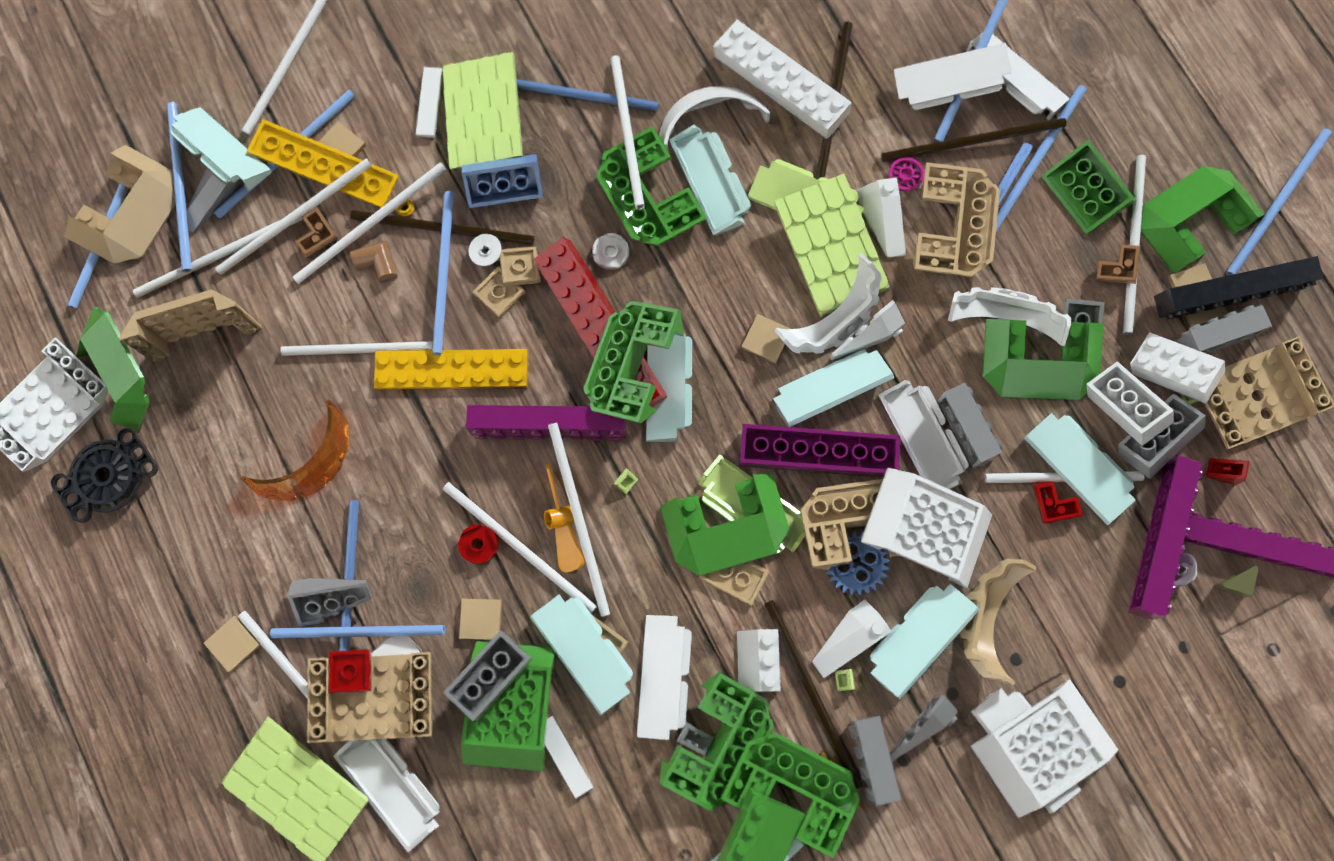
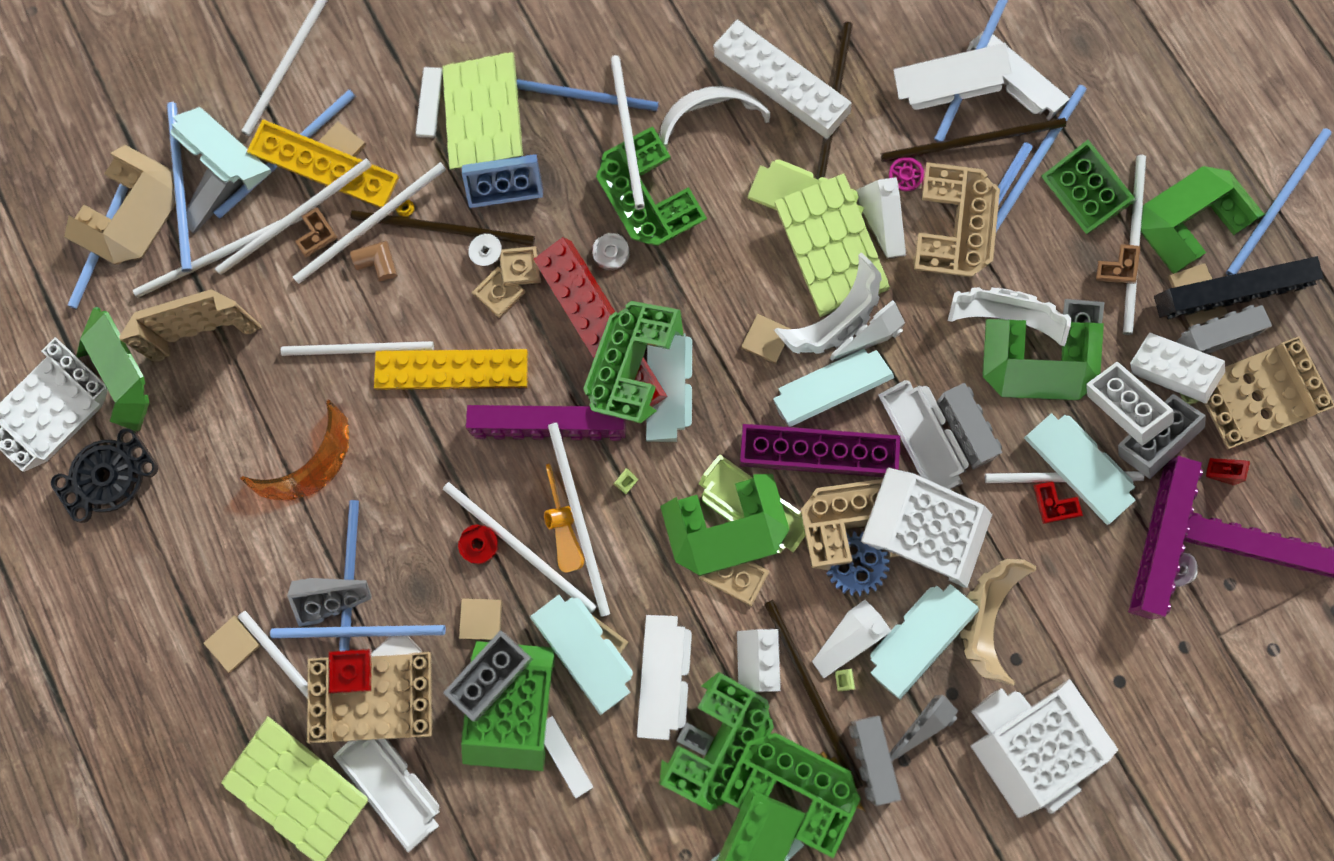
(443, 273): light blue piece -> none
(713, 185): light aqua slope -> none
(1240, 584): olive slope -> none

